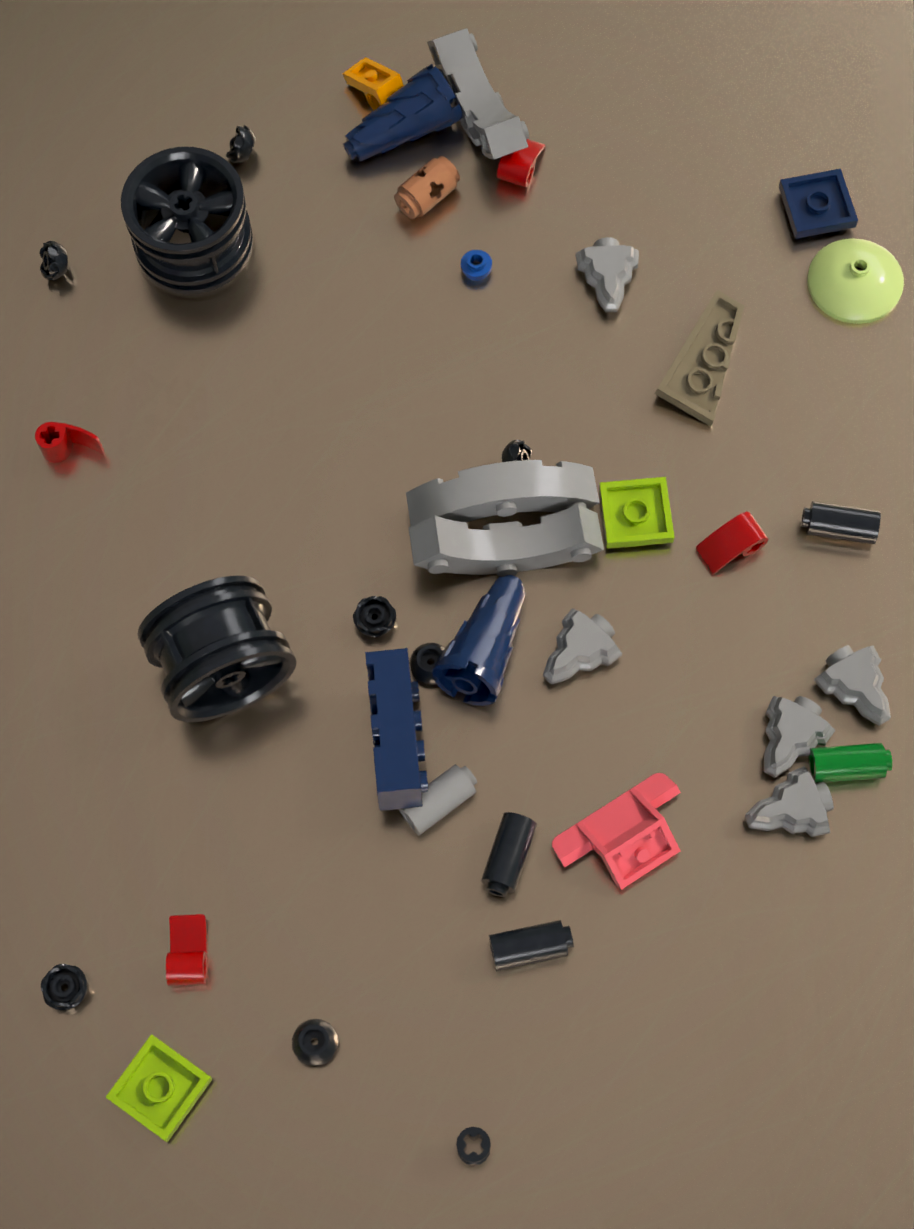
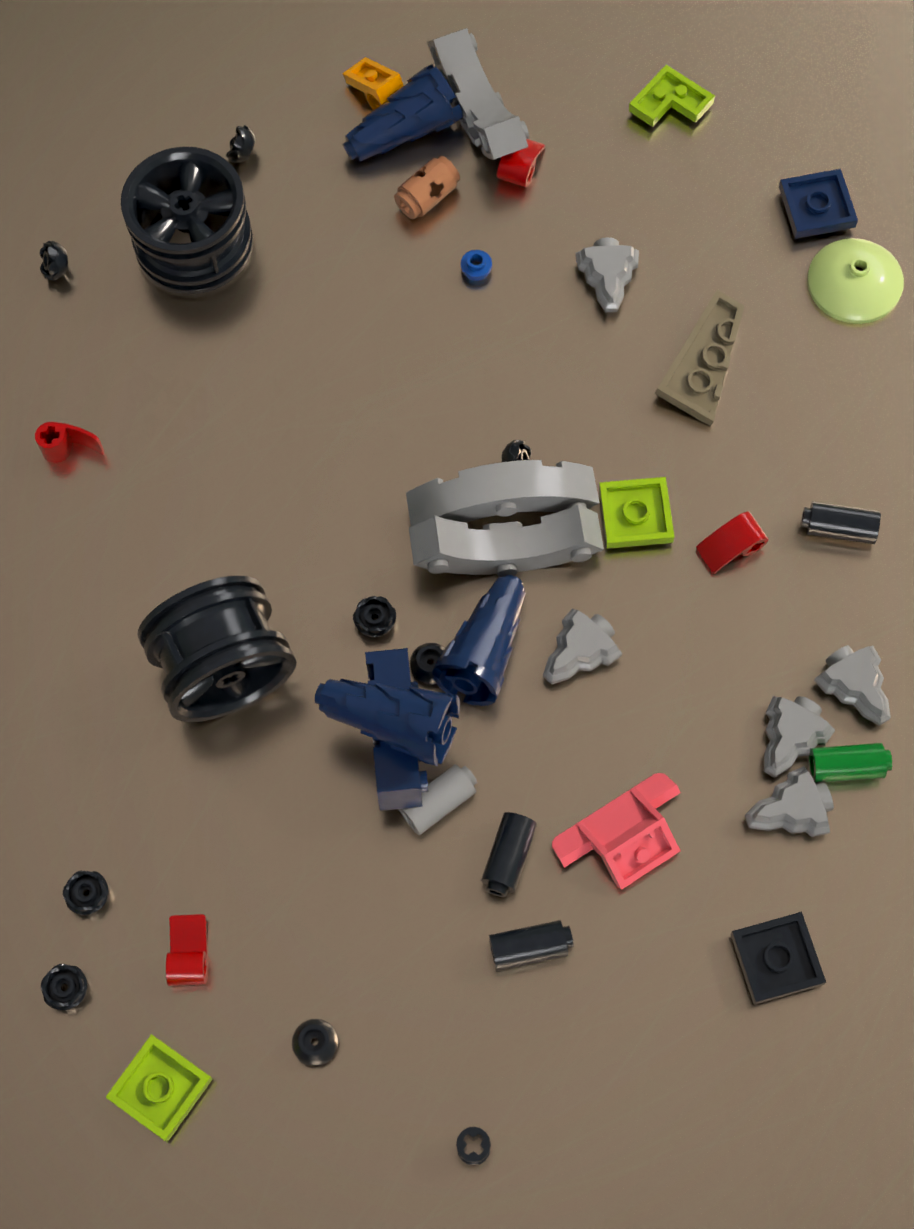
(76, 886): none -> black plate
(407, 719): none -> dark blue cone
(667, 91): none -> lime plate
(778, 958): none -> black plate

